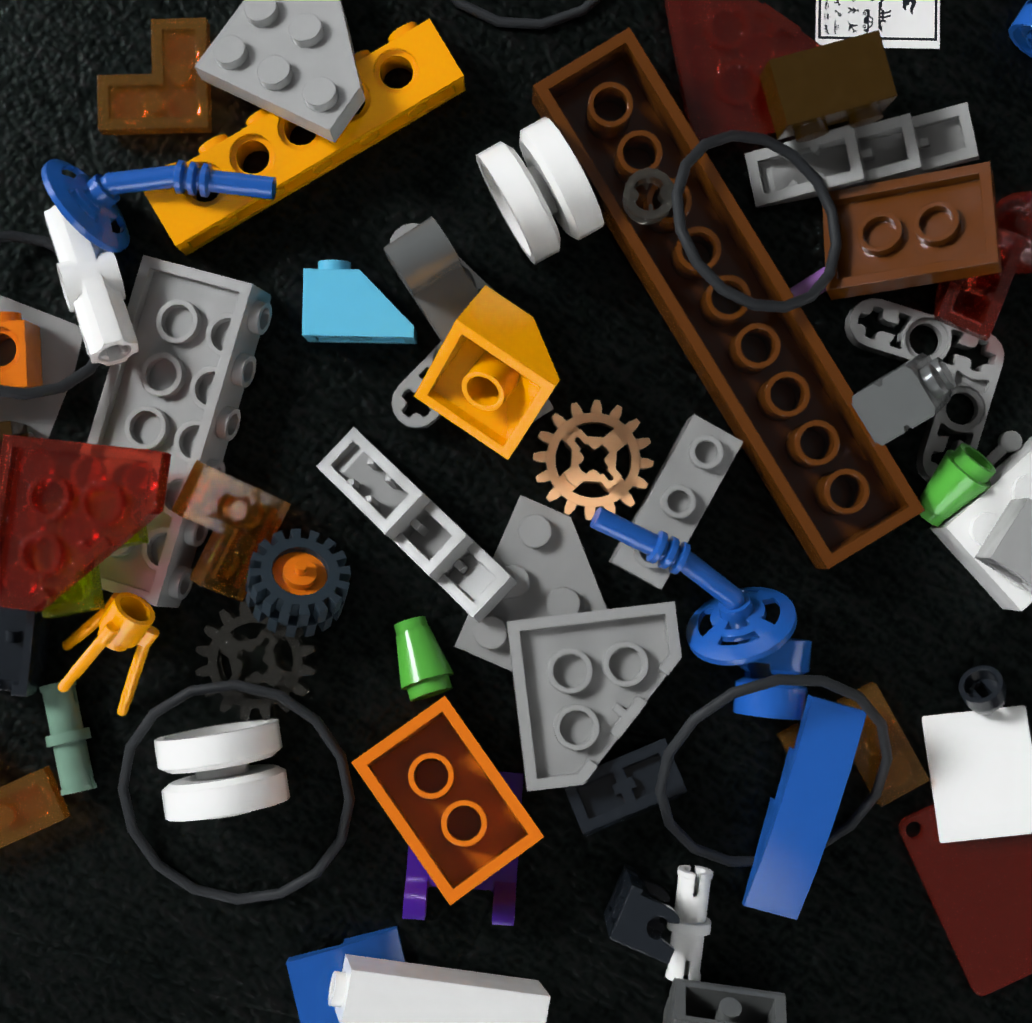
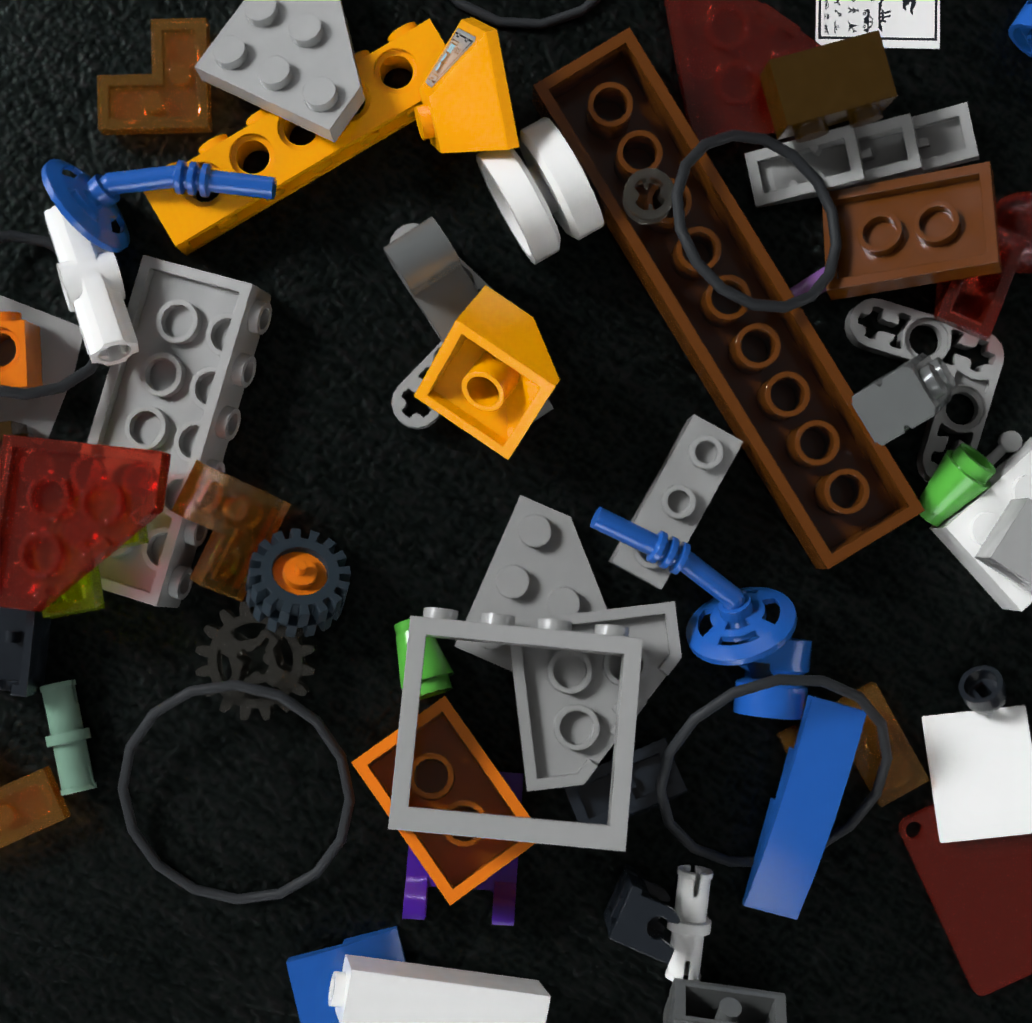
(121, 626): light orange plant -> none
(223, 778): white wheel -> none
(349, 308): medium azure slope -> none
(416, 525): light grey slope -> none
(468, 94): none -> light orange slope
(549, 634): none -> light grey window
(568, 433): light nougat gear -> none

